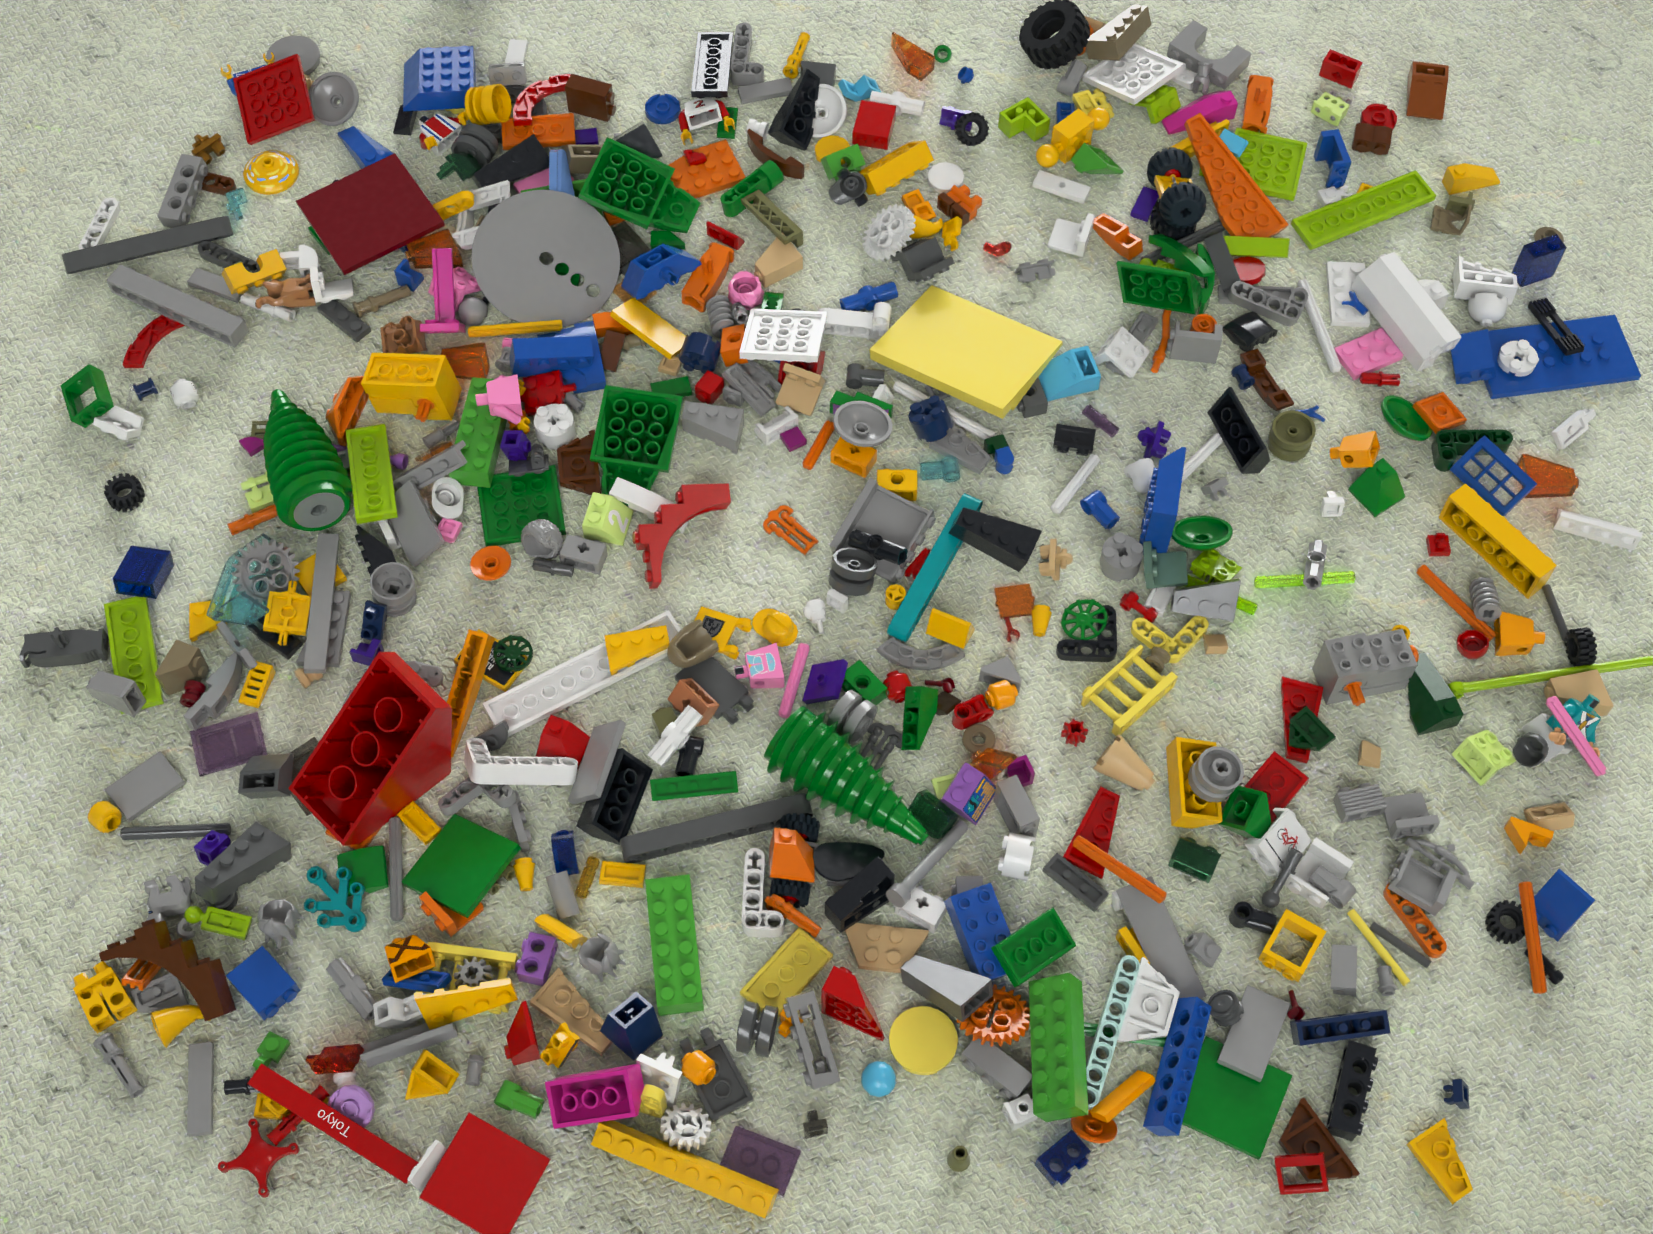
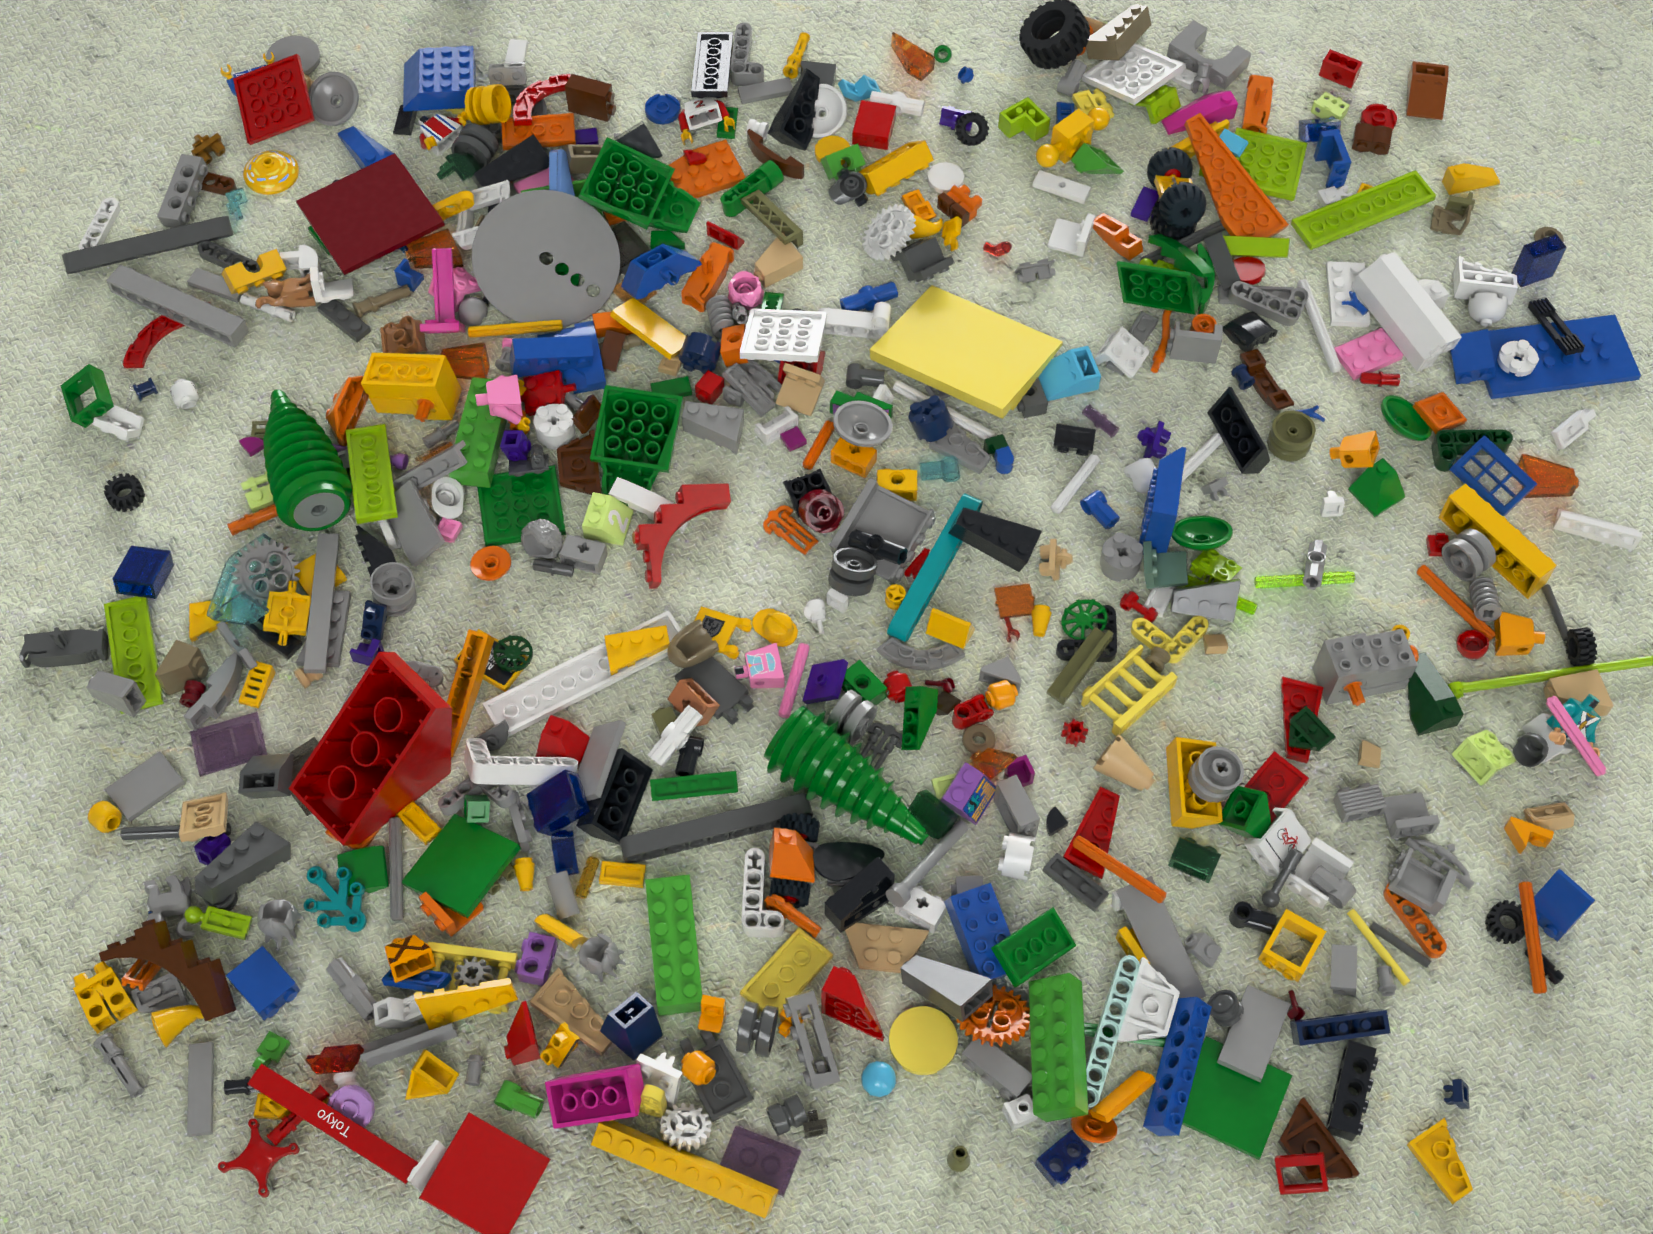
(203, 817): none -> tan plate
(476, 808): none -> green brick
(557, 802): none -> clear blue brick
(587, 414): none -> reddish brown tile
(712, 1014): none -> light orange slope
(787, 1115): none -> dark grey wheel
(802, 485): none -> black slope
(830, 516): none -> dark red brick
(1055, 821): none -> black tile
(1079, 665): none -> olive fence
(1311, 128): none -> clear blue brick
(1468, 554): none -> light grey wheel

